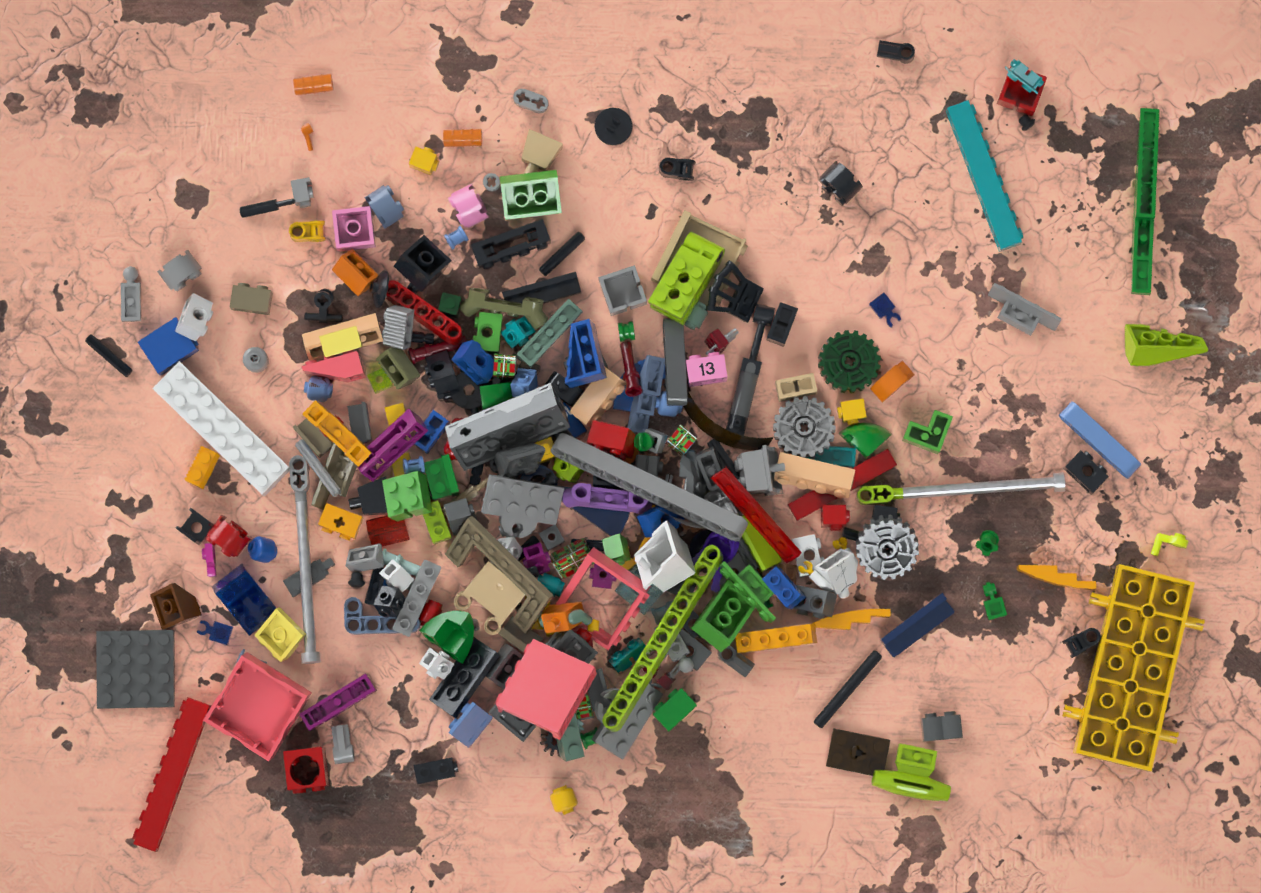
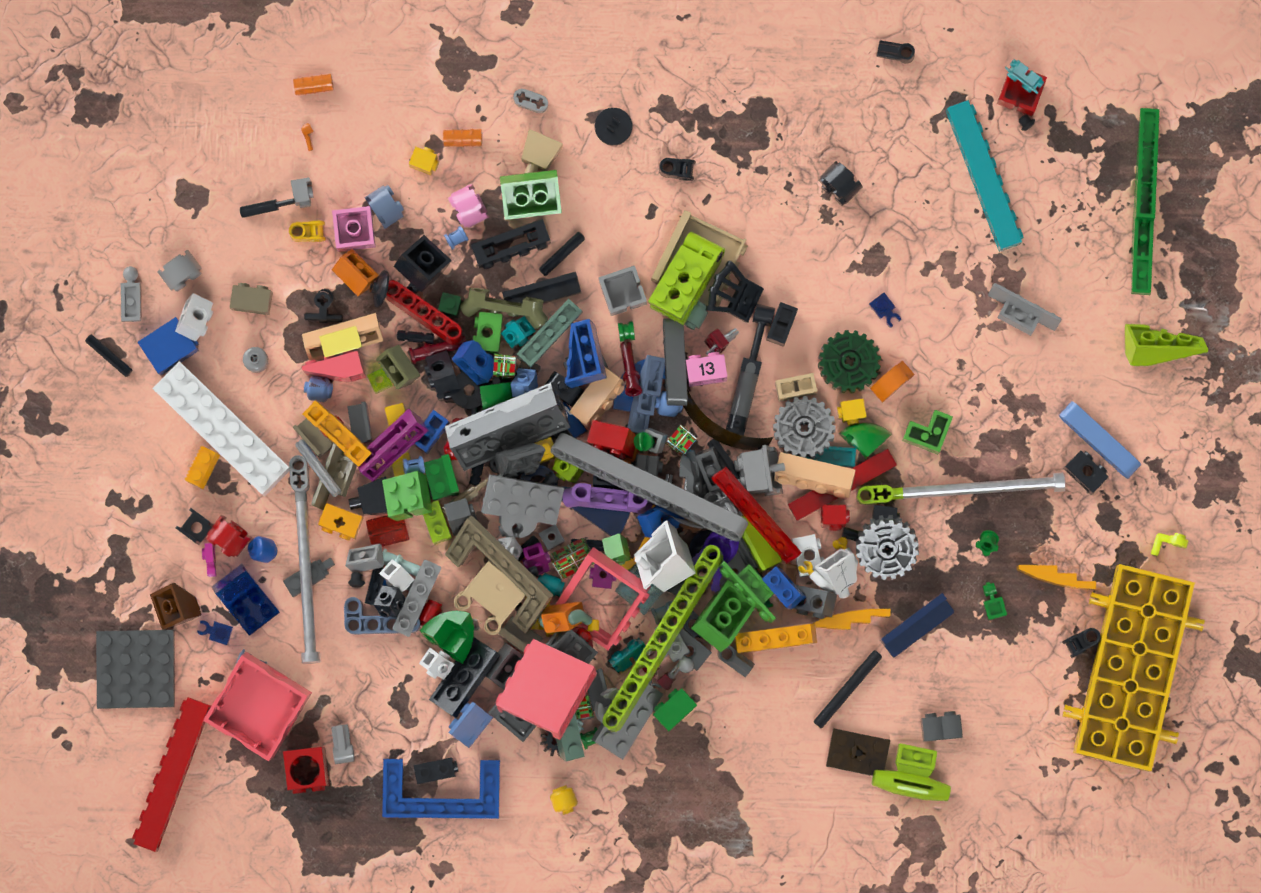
(280, 635): light yellow plate -> none
(338, 702): magenta brick -> none
(398, 327): light grey brick -> none
(398, 807): none -> blue plate
(497, 181): light grey bush -> none

